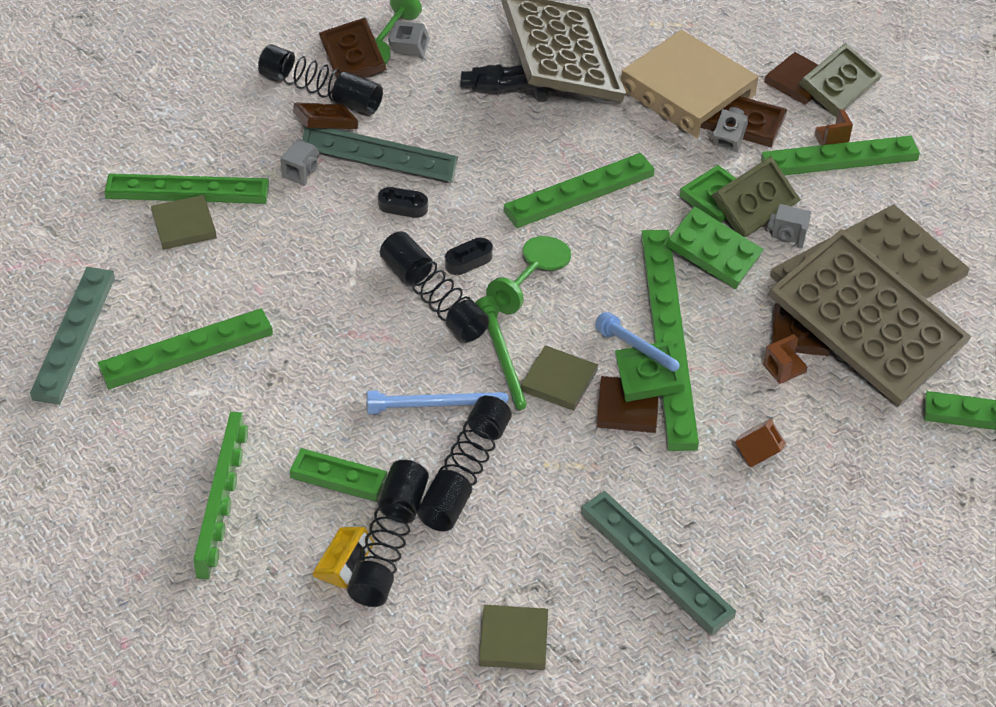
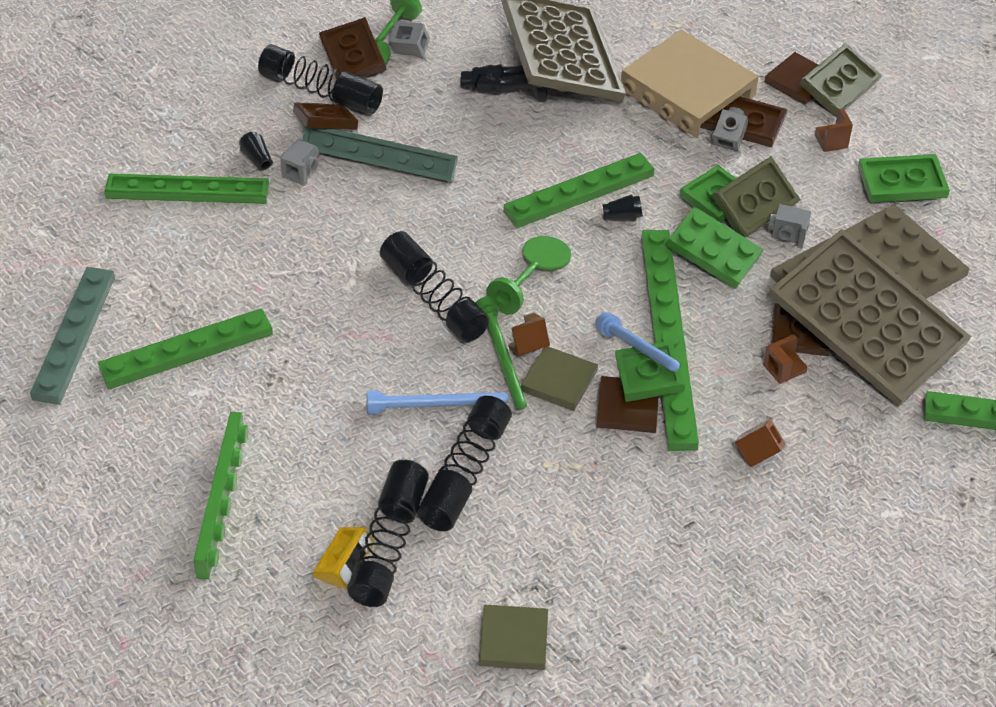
(183, 222): olive tile -> none
(255, 149): none -> black cone
(338, 474): bright green plate -> none
(403, 202): black beam -> none
(468, 256): black beam -> none
(529, 335): none -> dark orange panel
(623, 209): none -> black cone
(658, 562): sand green plate -> none
(844, 155): bright green plate -> none
(903, 178): none -> bright green plate

